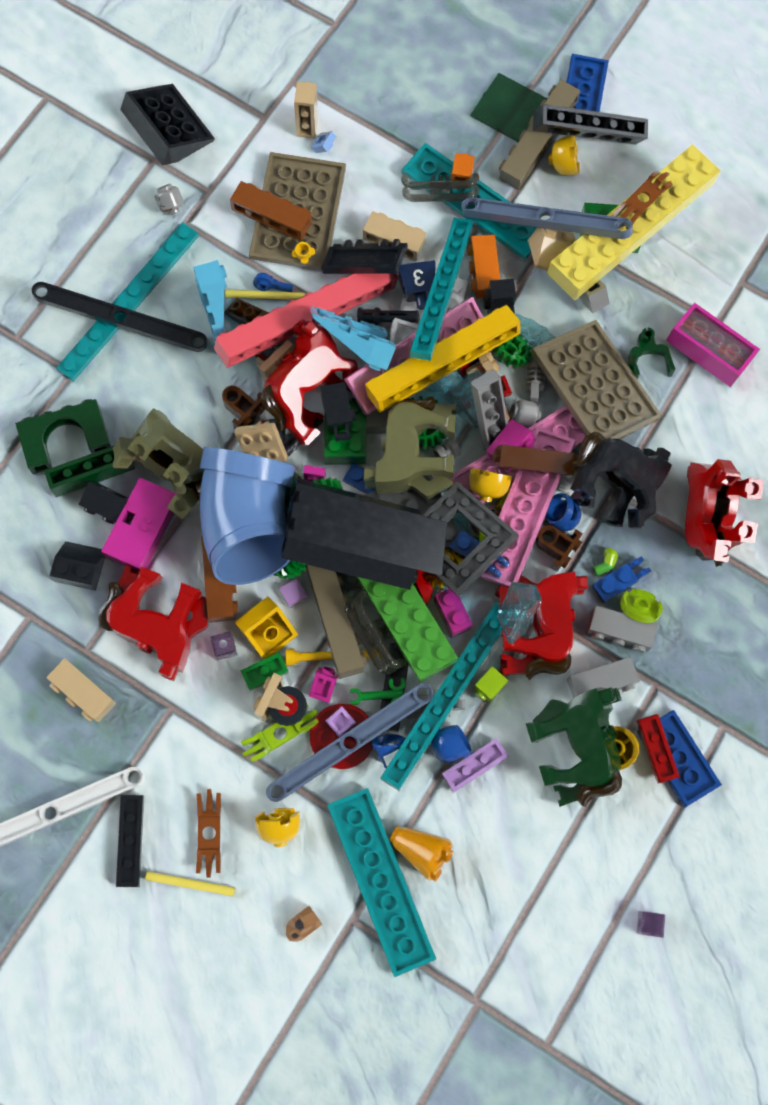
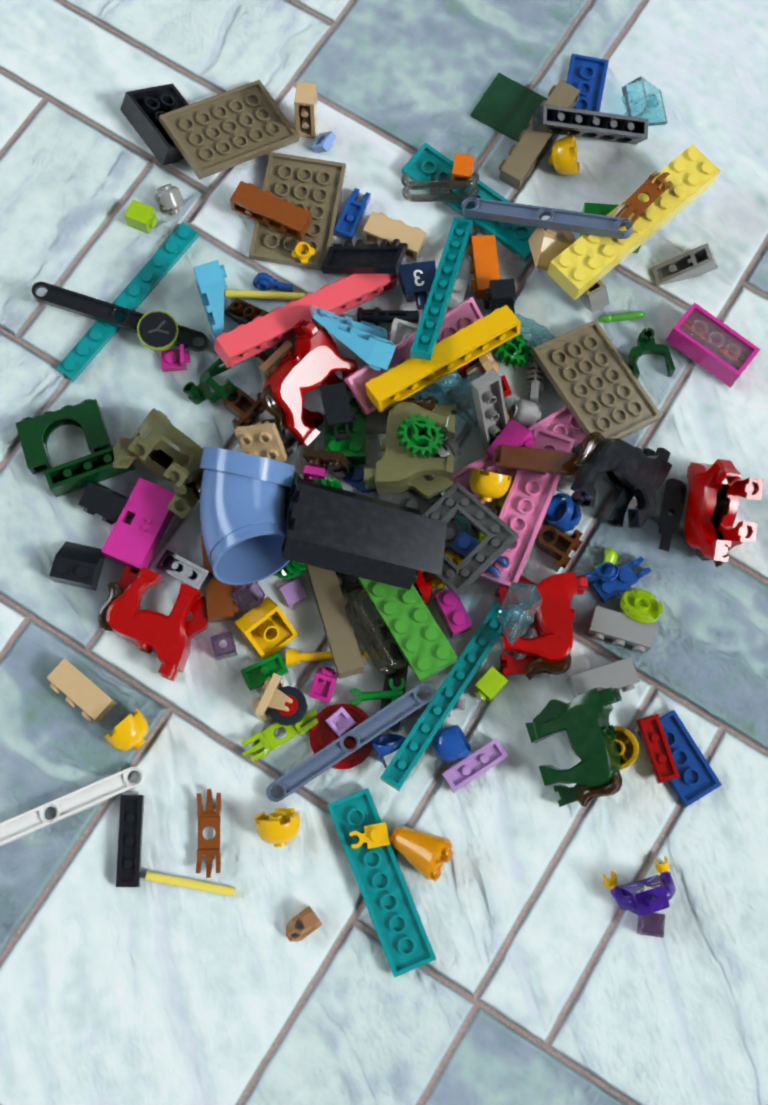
(129, 732): none -> yellow cylinder
(140, 216): none -> lime brick
(157, 330): none -> black tile
(175, 359): none -> dark pink bracket
(184, 570): none -> plate
(201, 392): none -> dark green piece
(229, 129): none -> dark tan plate
(248, 596): none -> clear purple piece
(332, 461): none -> dark brown plate
(351, 215): none -> blue hinge
(375, 836): none -> yellow plate
(419, 436): none -> green gear
(606, 573): none -> blue plate
(607, 318): none -> bright green piece
(644, 101): none -> clear light blue slope
(646, 894): none -> dark purple torso
(672, 502): none -> black piece
(685, 266): none -> light grey slope

